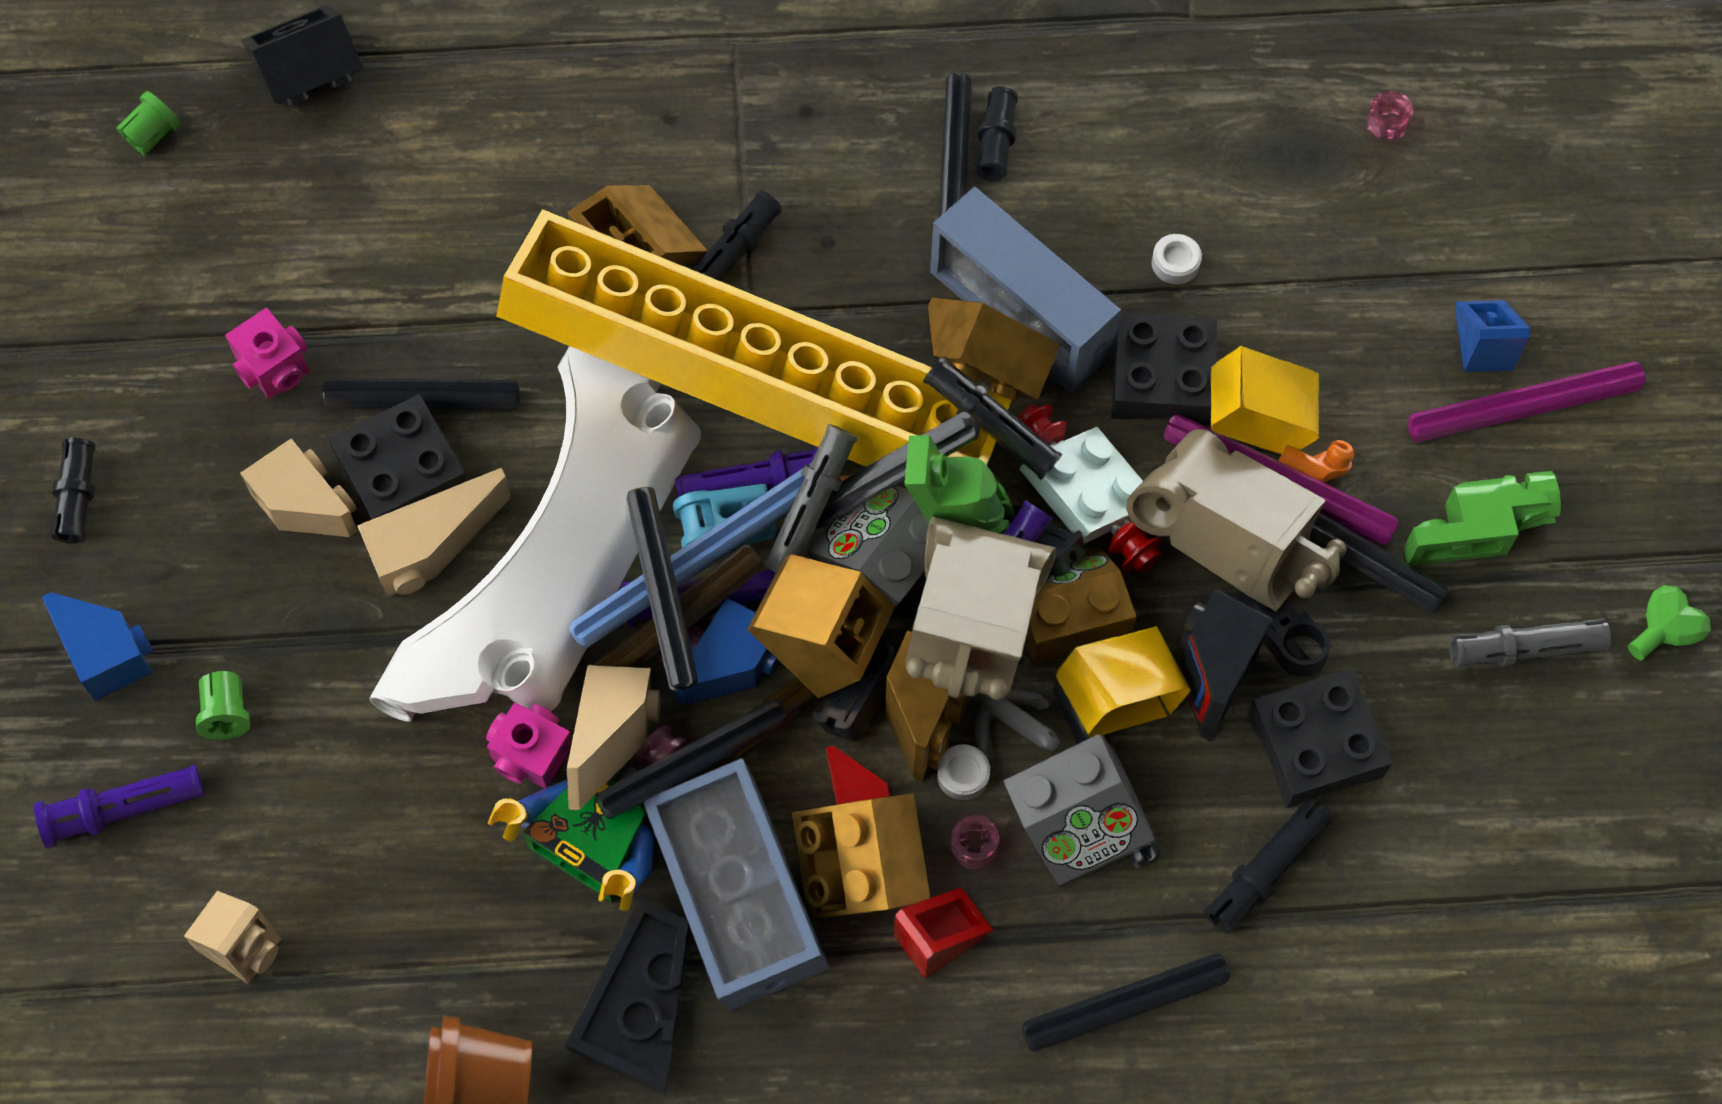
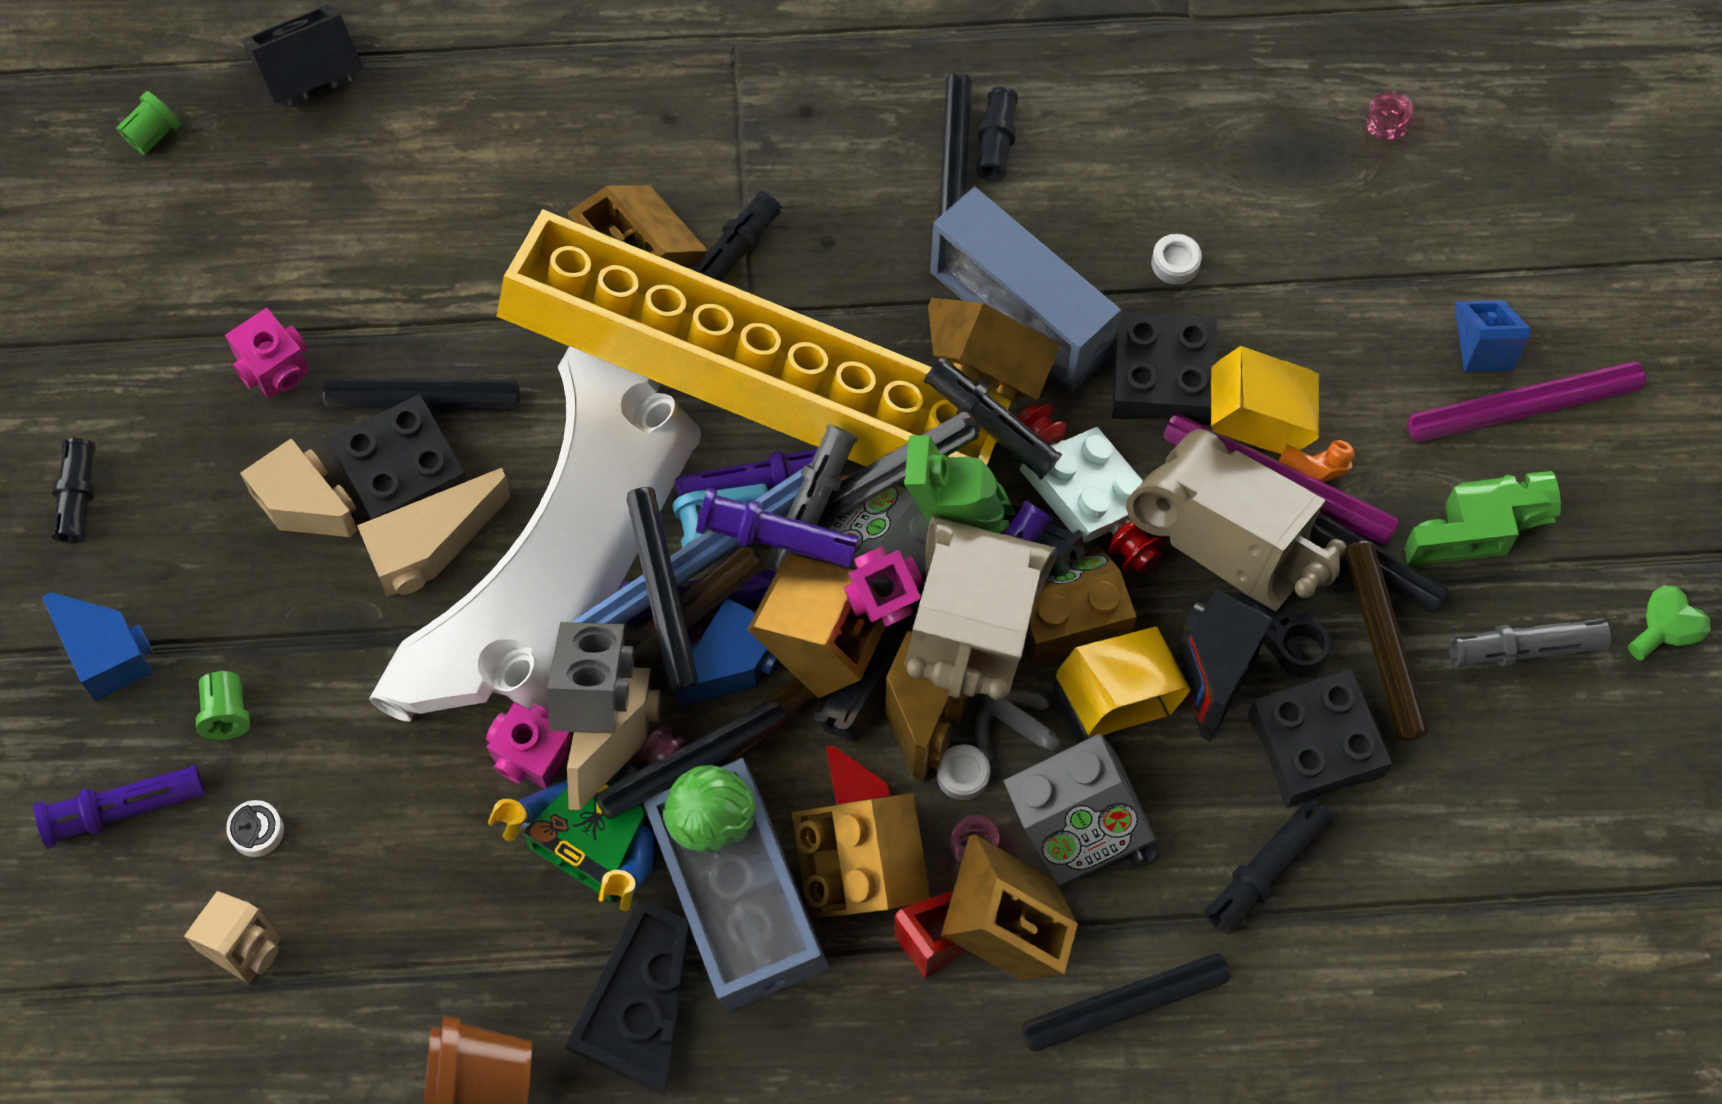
(255, 828): none -> tile
(588, 676): none -> dark grey brick
(709, 809): none -> bright green hair
(752, 524): none -> dark purple pin
(904, 578): none -> dark pink brick
(1009, 914): none -> pearl gold slope
(1386, 640): none -> dark brown axle

